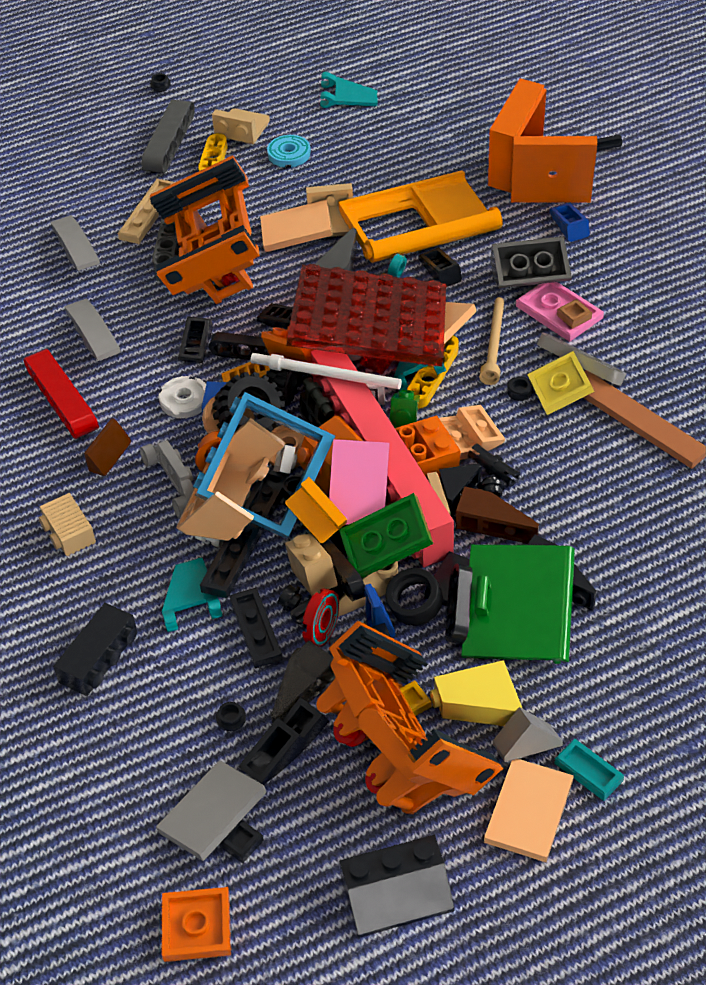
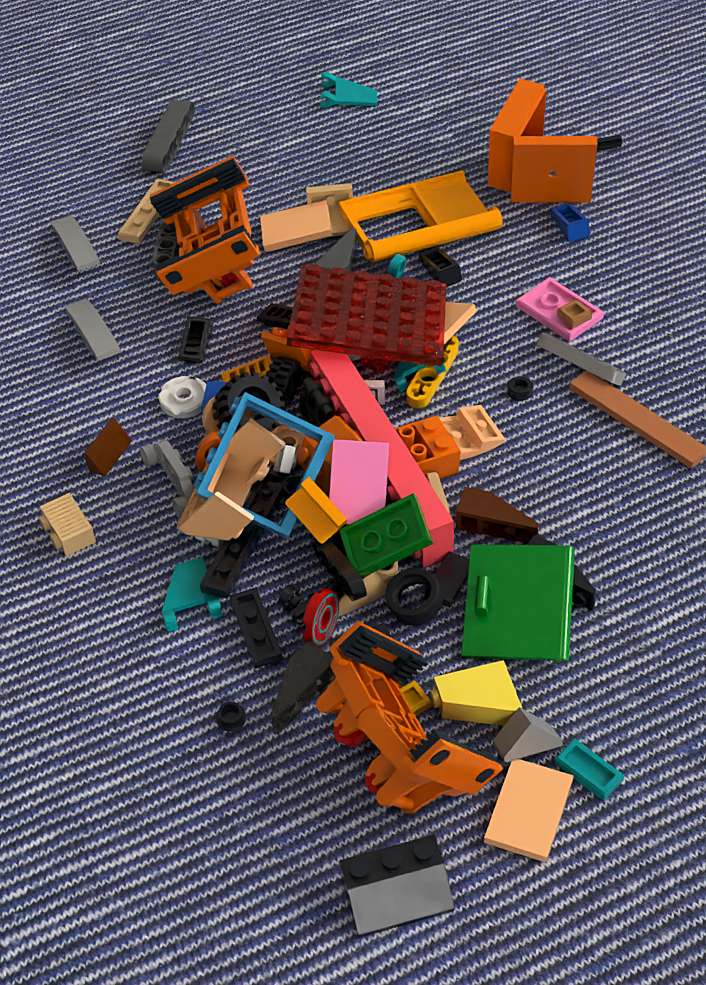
(61, 393): red beam -> none
(95, 649): black brick -> none
(160, 82): black plate -> none
(196, 924): orange plate -> none
(210, 150): yellow beam -> none
(211, 810): light grey tile -> none
(222, 343): black beam -> none
(239, 124): tan bracket -> none
(242, 841): black tile -> none
(278, 362): white bar -> none
(284, 742): black slope -> none
(298, 146): medium azure tile -> none
(311, 563): tan brick -> none
(375, 610): blue slope -> none
(404, 408): green bracket -> none
(455, 479): black slope -> none
(458, 604): black beam -> none
(490, 371): tan piece -> none
(492, 485): black plate -> none
(494, 465): black pin -> none
(530, 262): dark grey slope -> none
(560, 383): light yellow plate -> none

